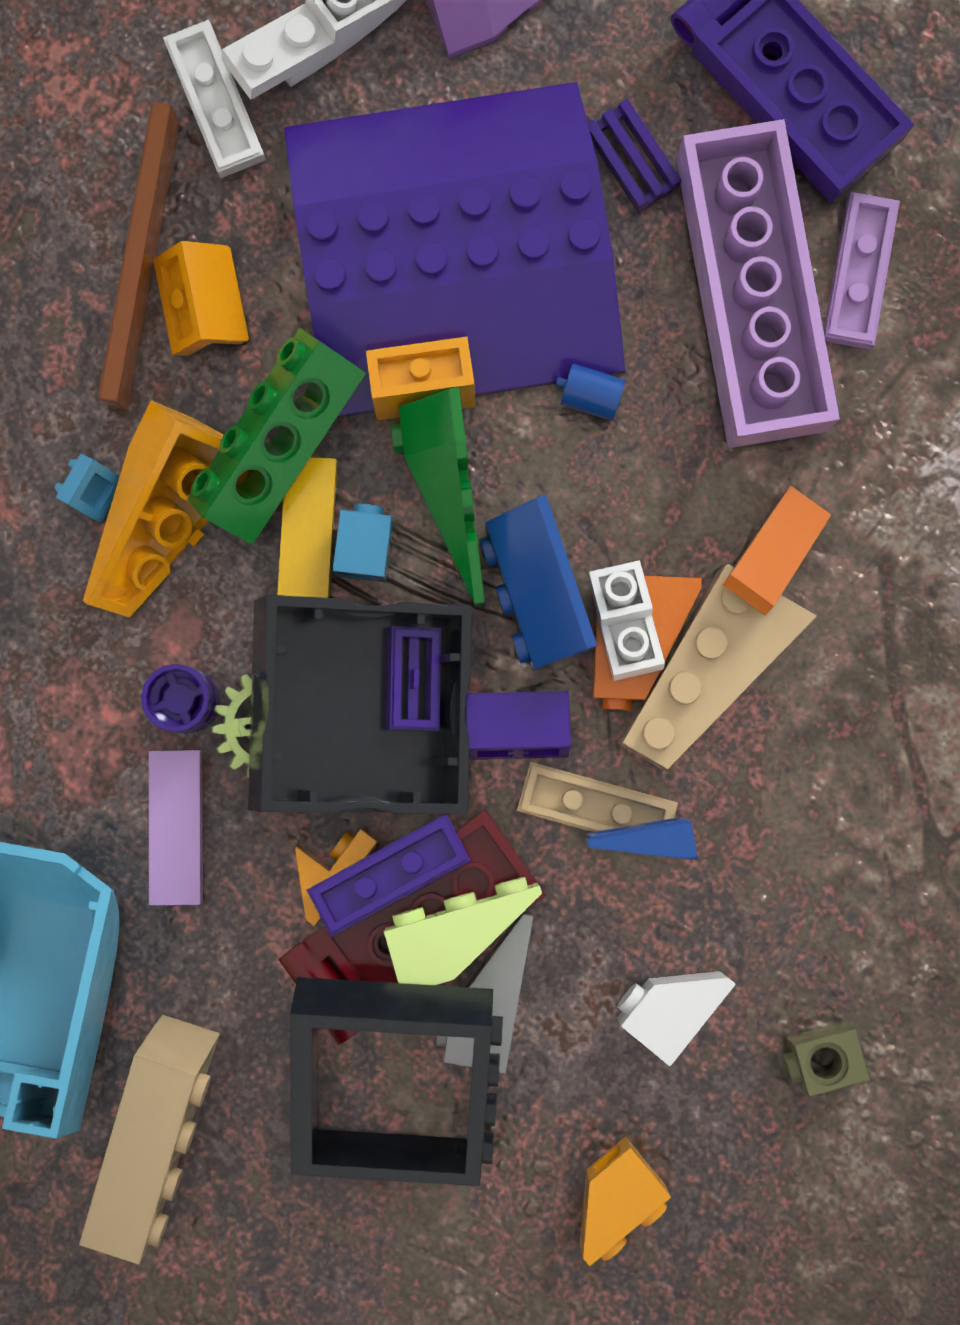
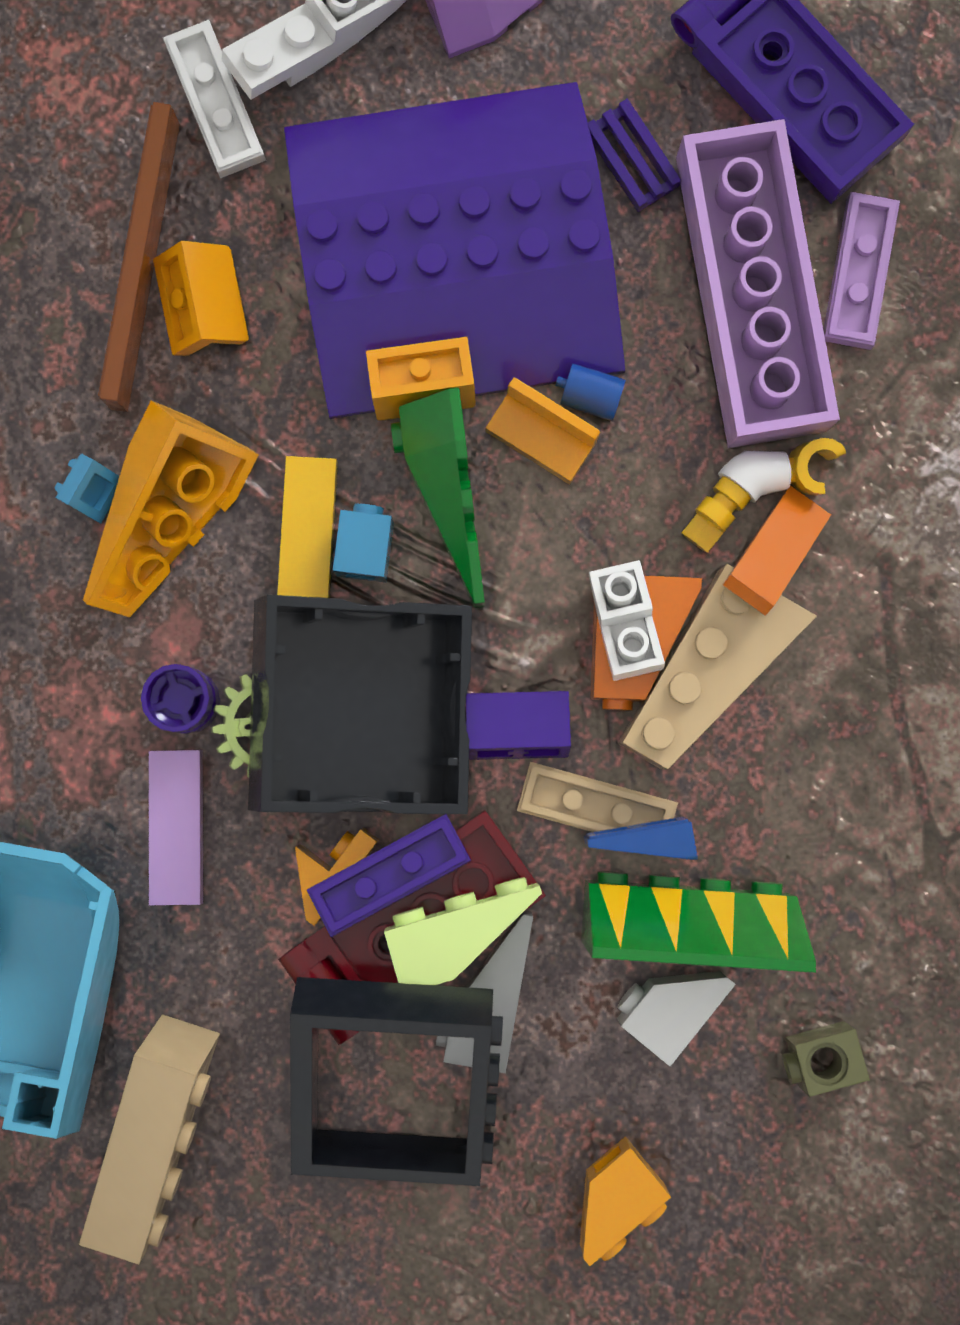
(276, 463): green brick -> none
(394, 678): dark purple tile -> none
(537, 585): blue slope -> none
(542, 431): none -> light orange panel
(695, 923): none -> green slope
(749, 478): none -> yellow piece

